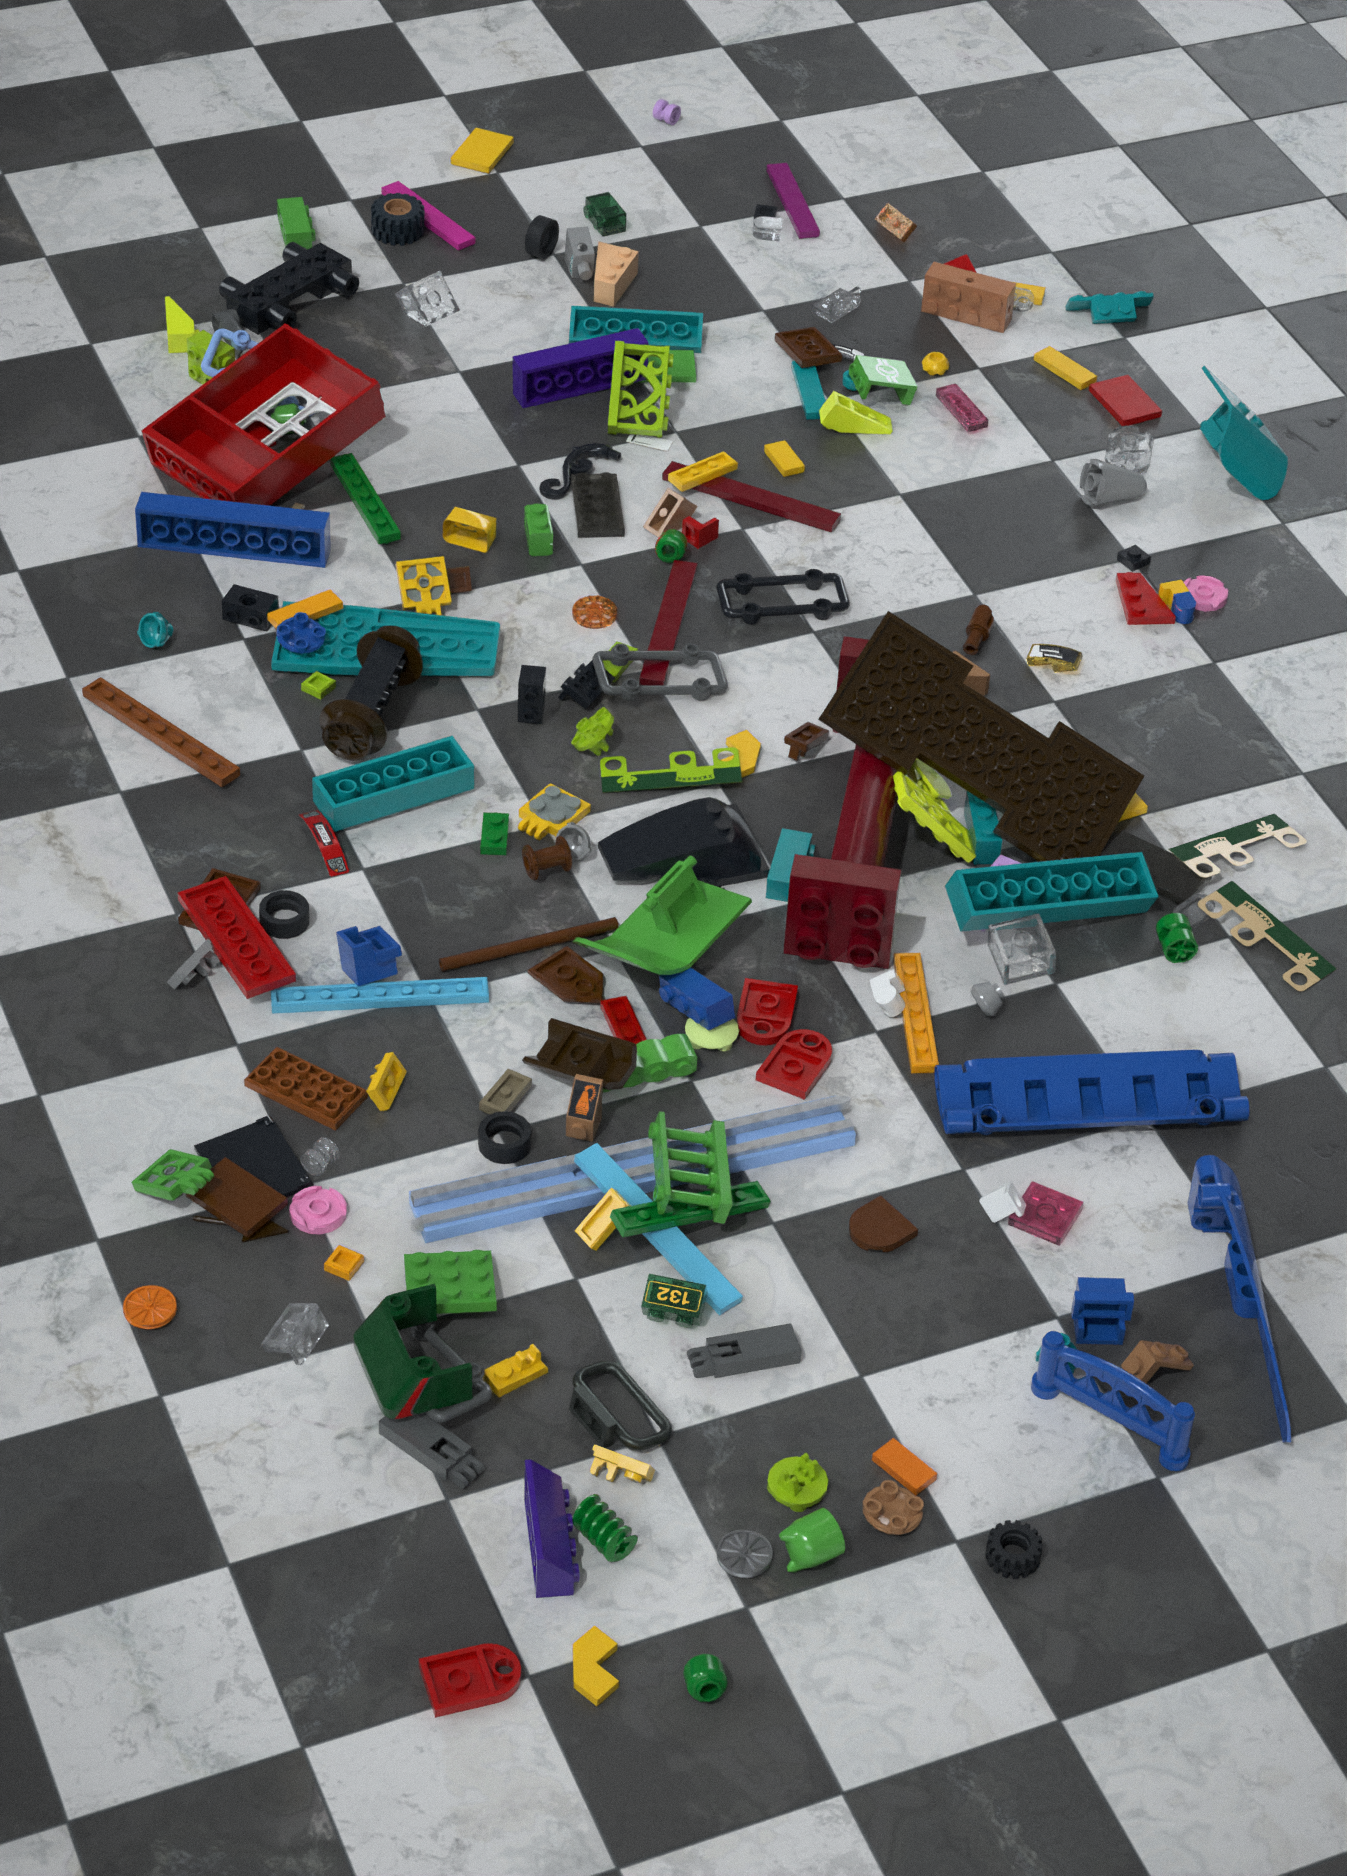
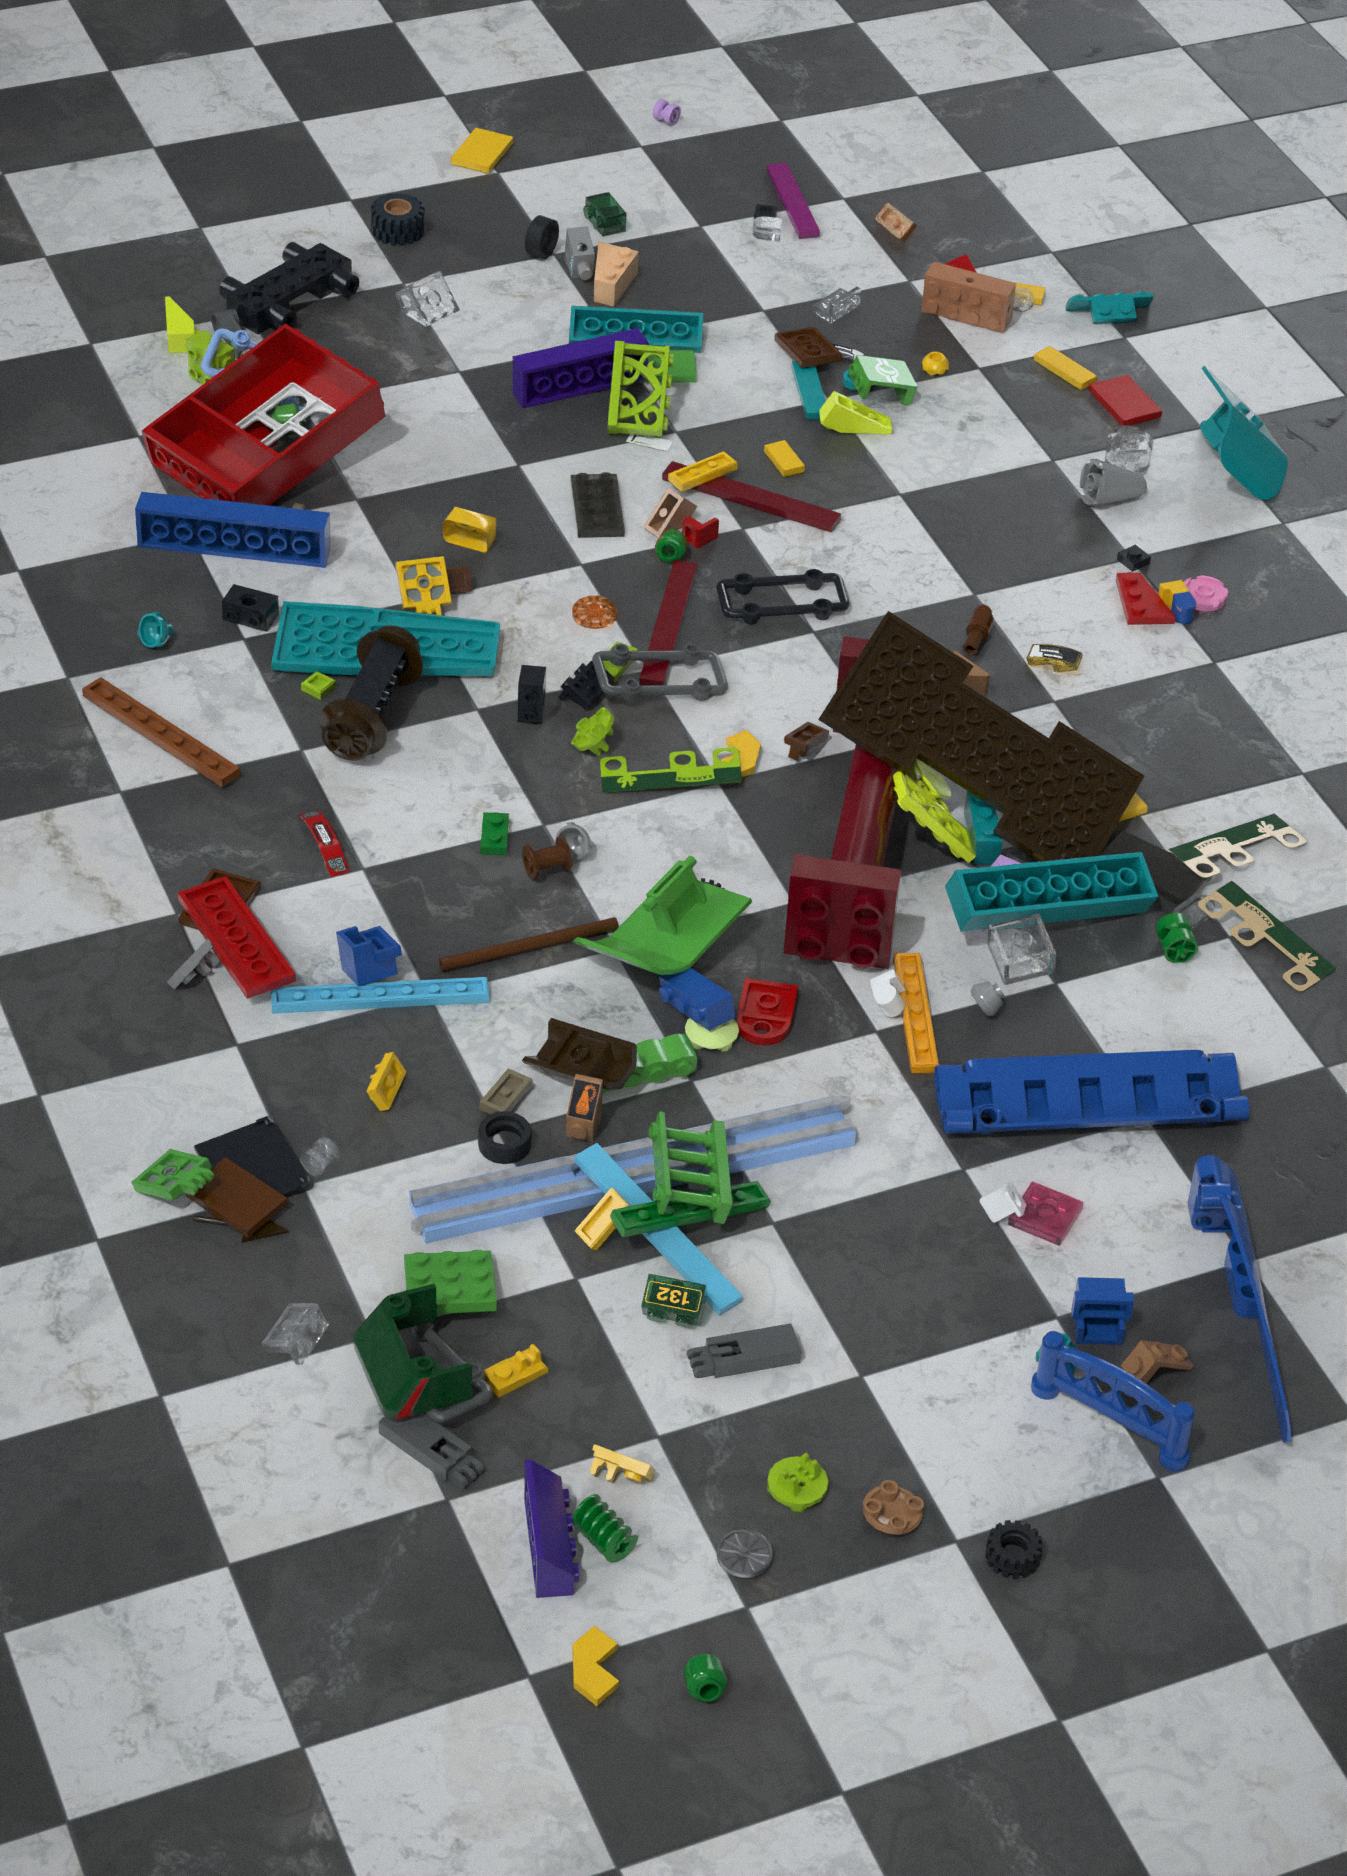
(149, 1307): orange wheel -> none
(284, 901): black tyre -> none
(295, 222): bright green brick -> none
(300, 634): blue dish -> none
(306, 1088): dark orange tile -> none
(313, 606): light orange tile -> none
(318, 1210): bright pink tile -> none
(344, 1262): light orange tile -> none
(365, 498): green plate -> none
(393, 783): teal brick -> none
(436, 220): dark pink tile -> none
(469, 1678): red tile -> none
(538, 530): bright green brick -> none
(551, 811): piece -> none
(569, 977): reddish brown tile -> none
(584, 466): black plant -> none
(598, 1418): pearl dark grey bar -> none
(622, 1019): red tile -> none
(699, 828): black wedge -> none
(789, 844): teal brick -> none
(794, 1065): red tile -> none
(812, 1540): bright green piece -> none
(880, 1226): reddish brown tile -> none
(904, 1466): orange tile -> none
(962, 407): clear pink plate -> none

